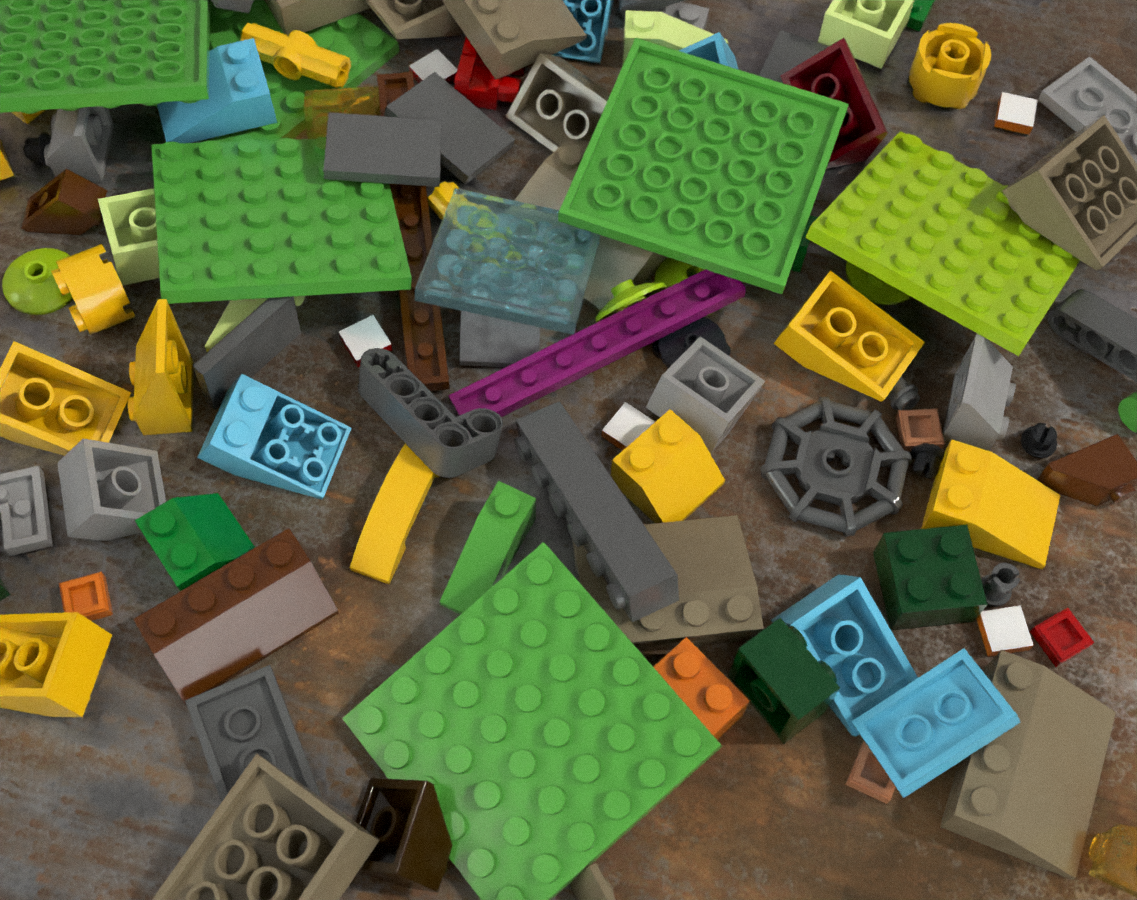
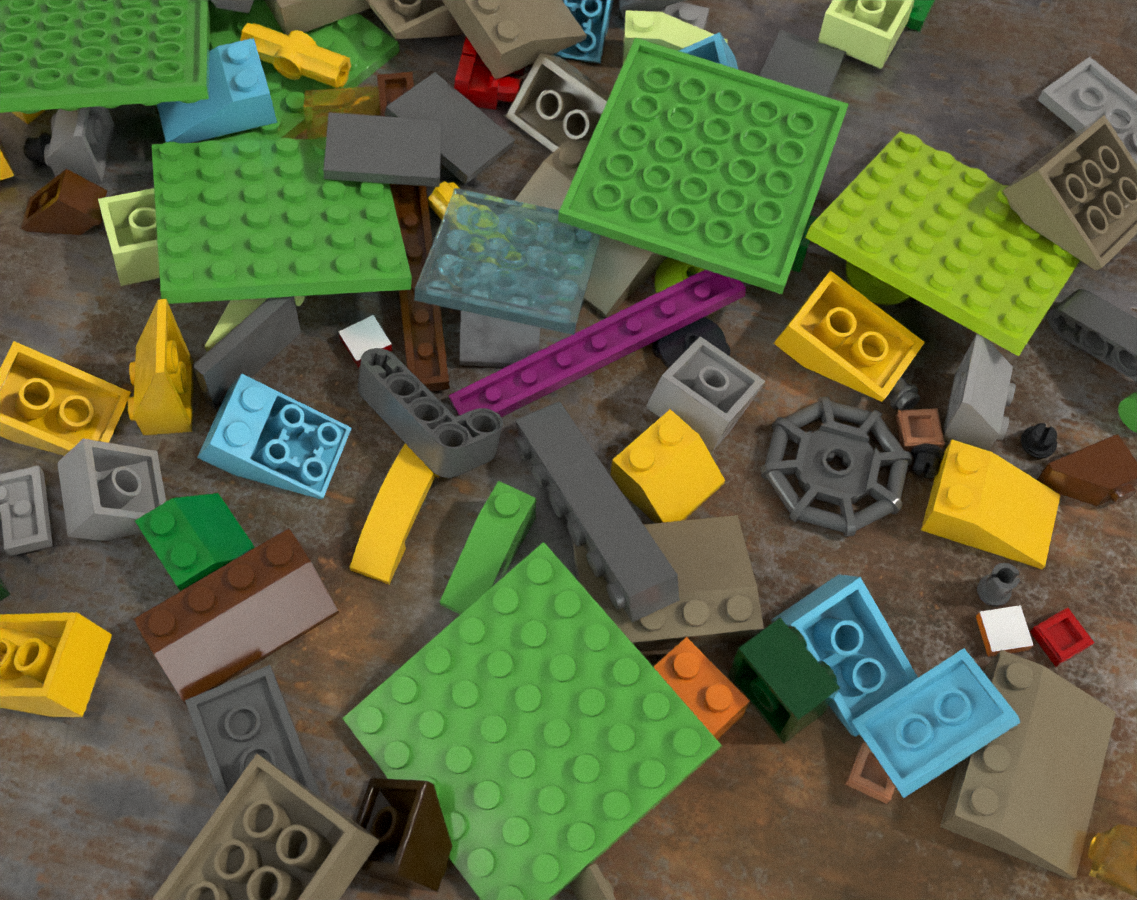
(35, 293): lime dish -> none
(87, 596): orange tile -> none
(94, 289): yellow brick -> none
(433, 63): white tile -> none
(626, 426): white tile -> none
(628, 294): lime dish -> none
(838, 77): dark red slope -> none
(929, 577): dark green brick -> none
(949, 66): yellow brick -> none
(1015, 113): white tile -> none

